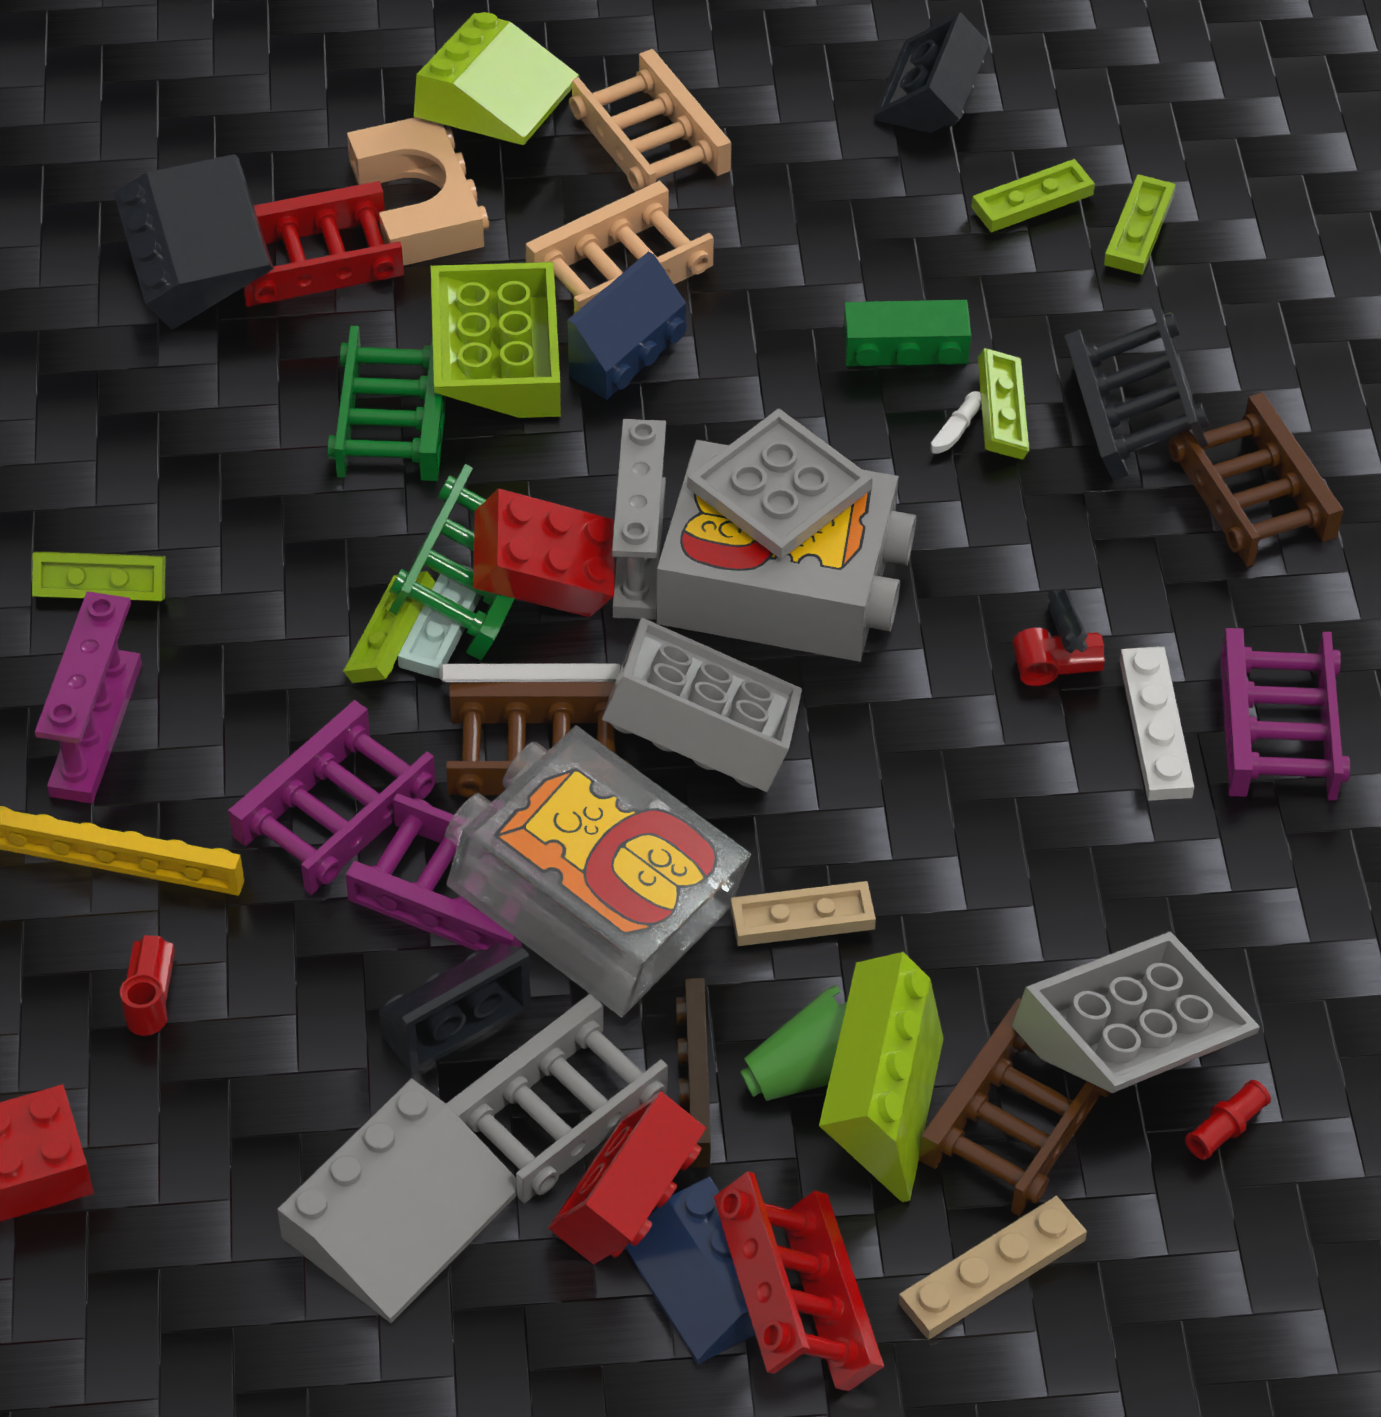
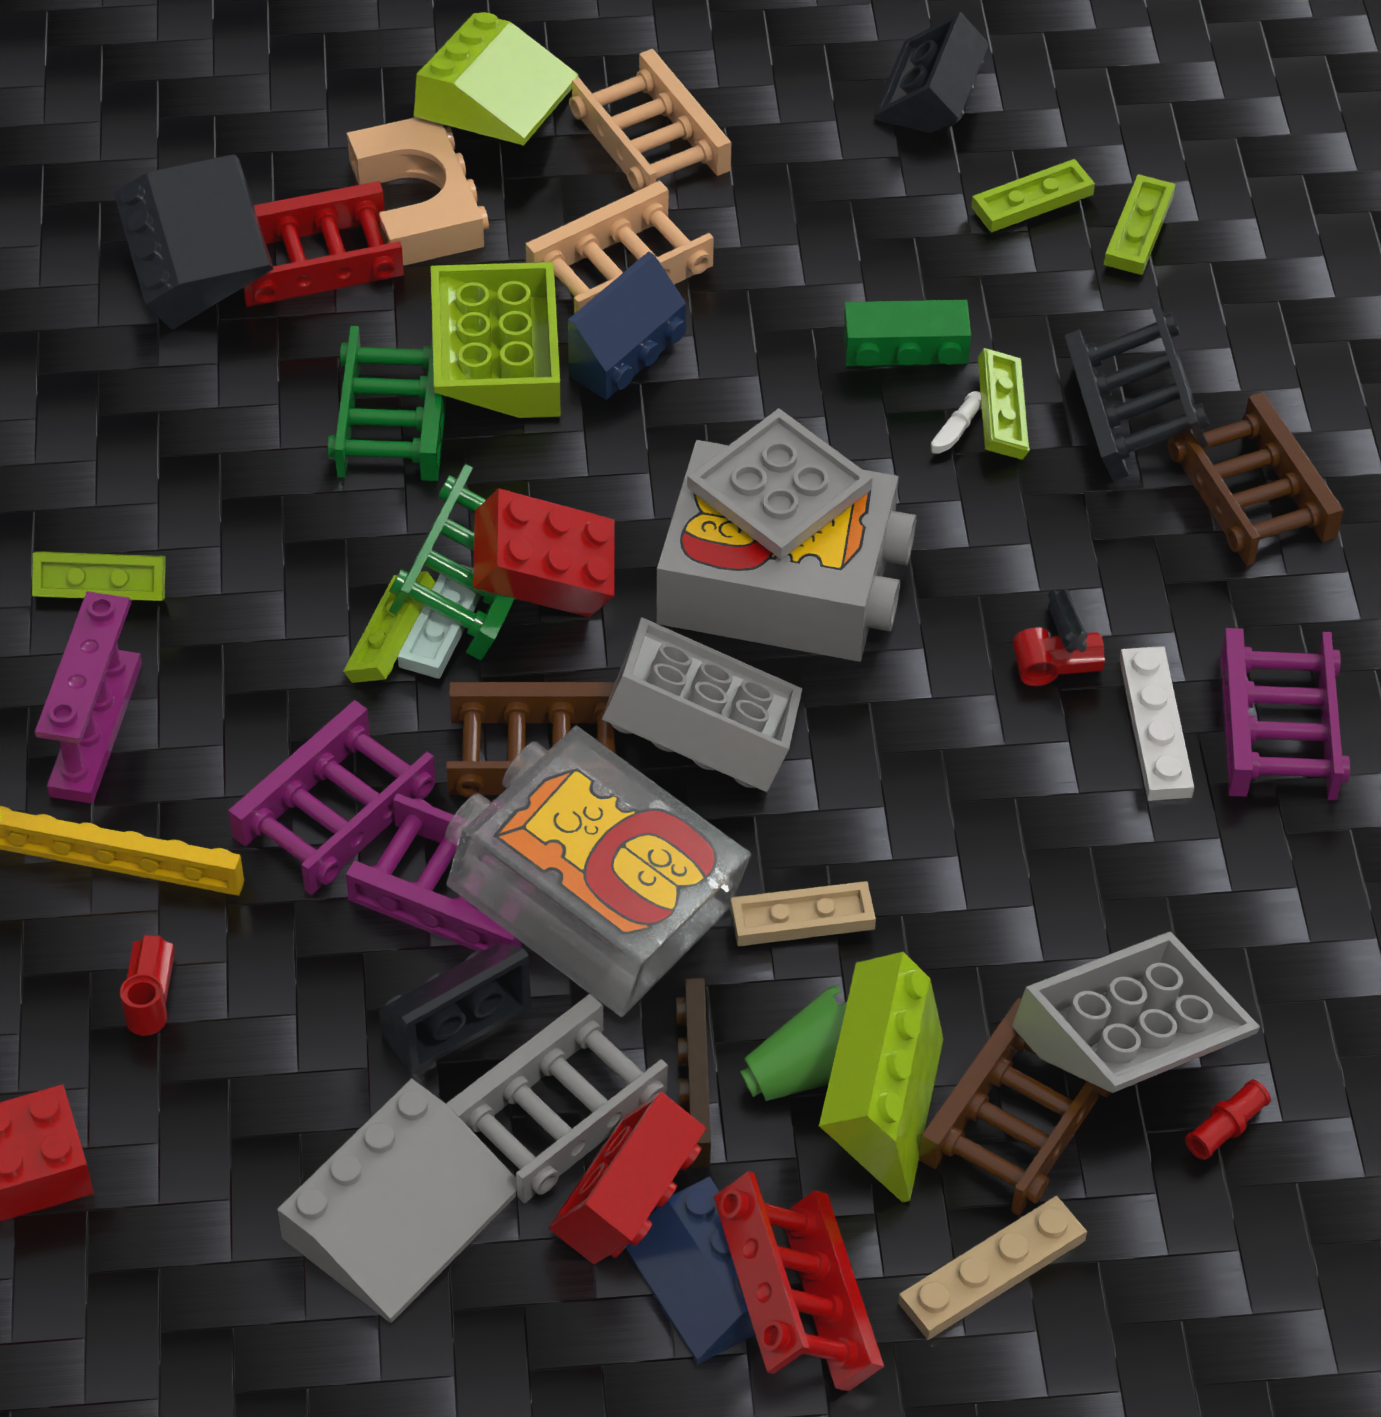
(529, 672): white tile -> none
(639, 518): light grey fence -> none

